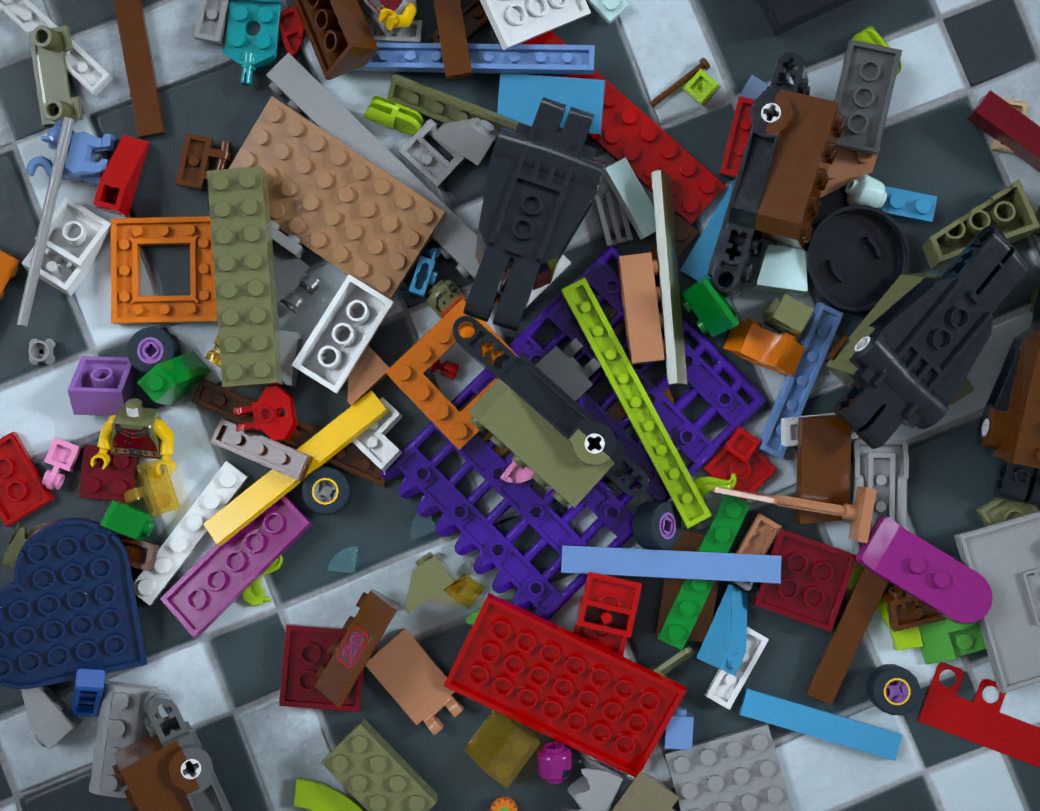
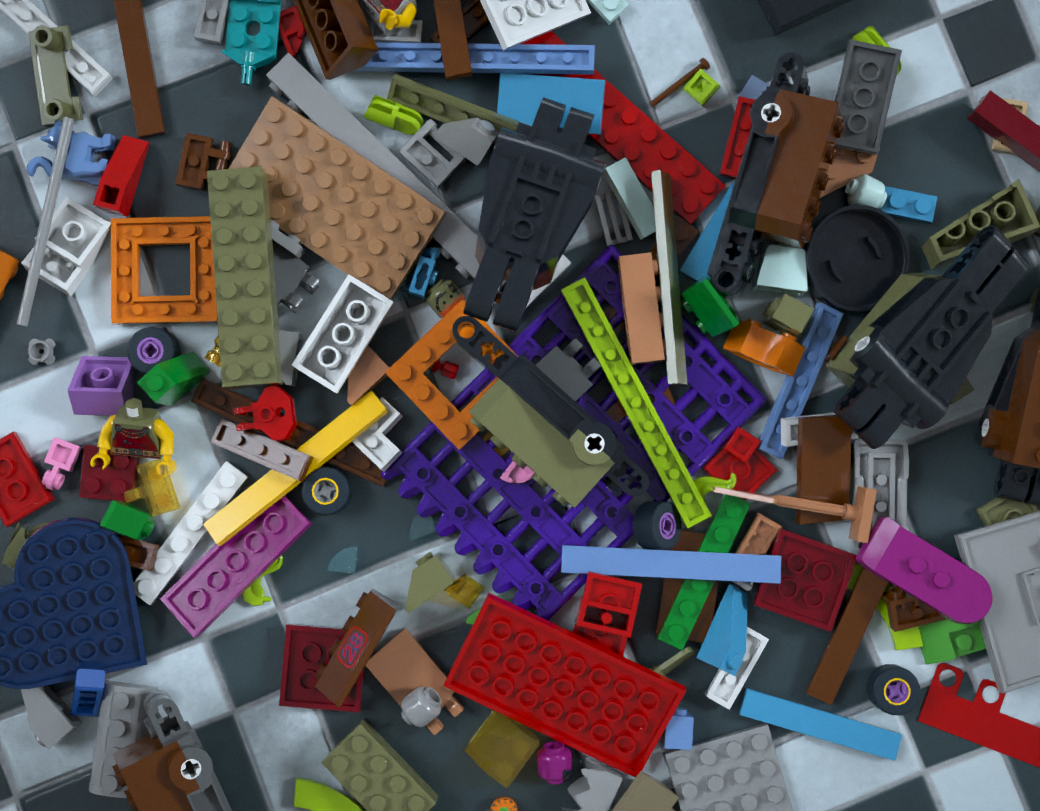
(421, 706): none -> light grey head

